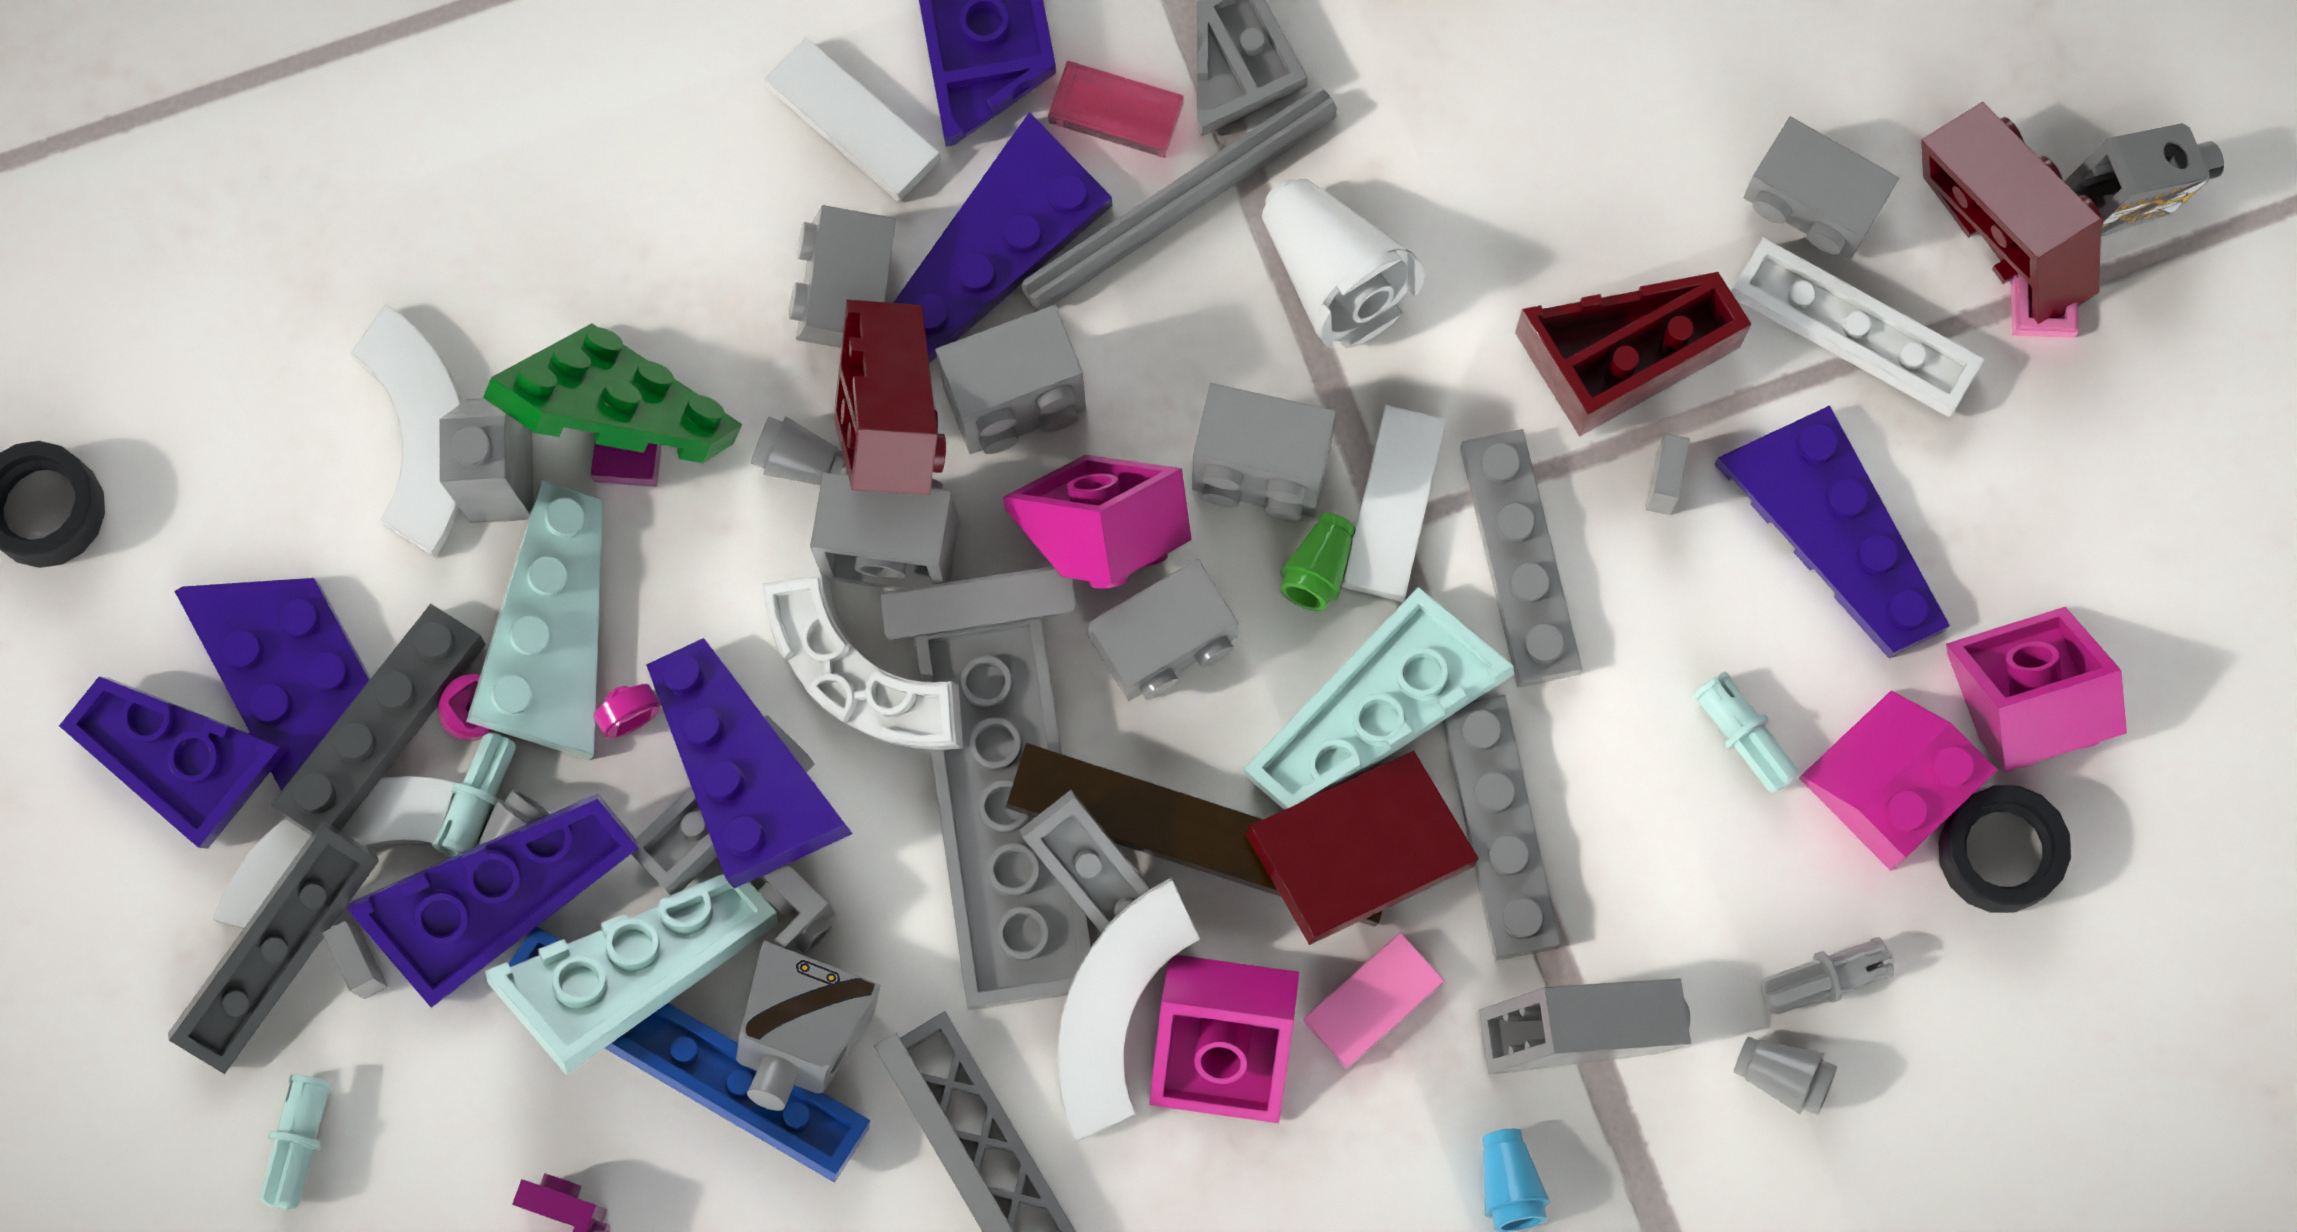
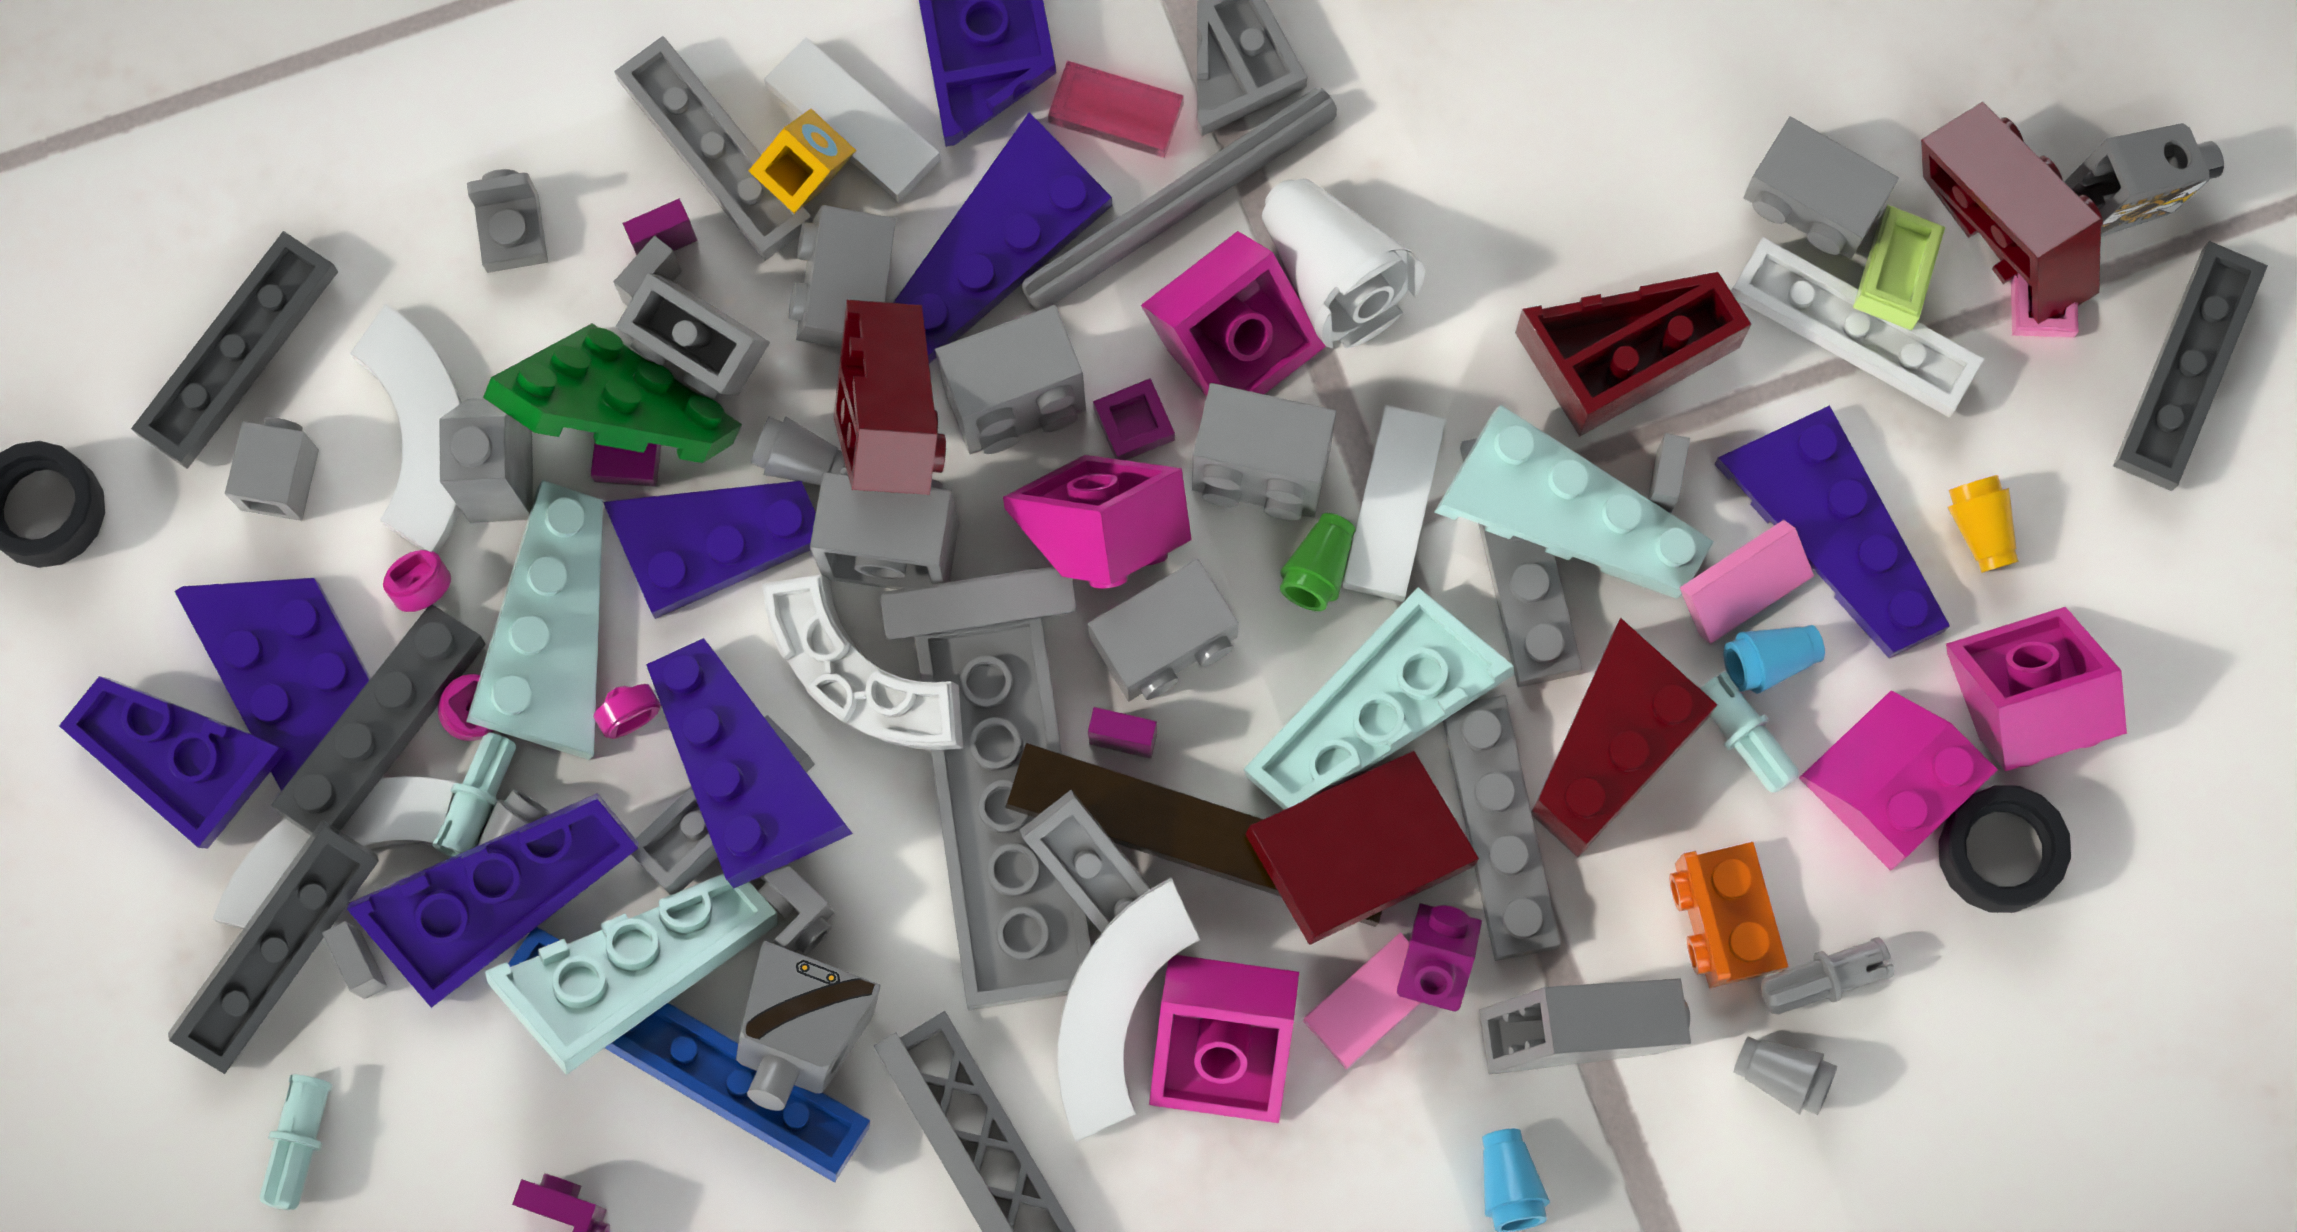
(235, 350): none -> dark grey plate
(272, 469): none -> light grey brick
(416, 580): none -> dark pink tile
(508, 220): none -> light grey bracket
(654, 259): none -> light grey tile
(666, 222): none -> magenta tile
(692, 335): none -> light grey brick
(709, 145): none -> light grey plate
(710, 538): none -> dark purple wing
(802, 160): none -> yellow brick
(1122, 732): none -> magenta tile
(1134, 420): none -> magenta tile
(1234, 319): none -> dark pink slope
(1439, 956): none -> magenta bracket
(1549, 495): none -> light aqua wing
(1620, 738): none -> dark red wedge
(1728, 914): none -> orange bracket
(1747, 581): none -> bright pink tile
(1771, 656): none -> medium azure cone
(1899, 267): none -> yellowish green tile
(1985, 521): none -> yellow cone
(2190, 366): none -> dark grey plate

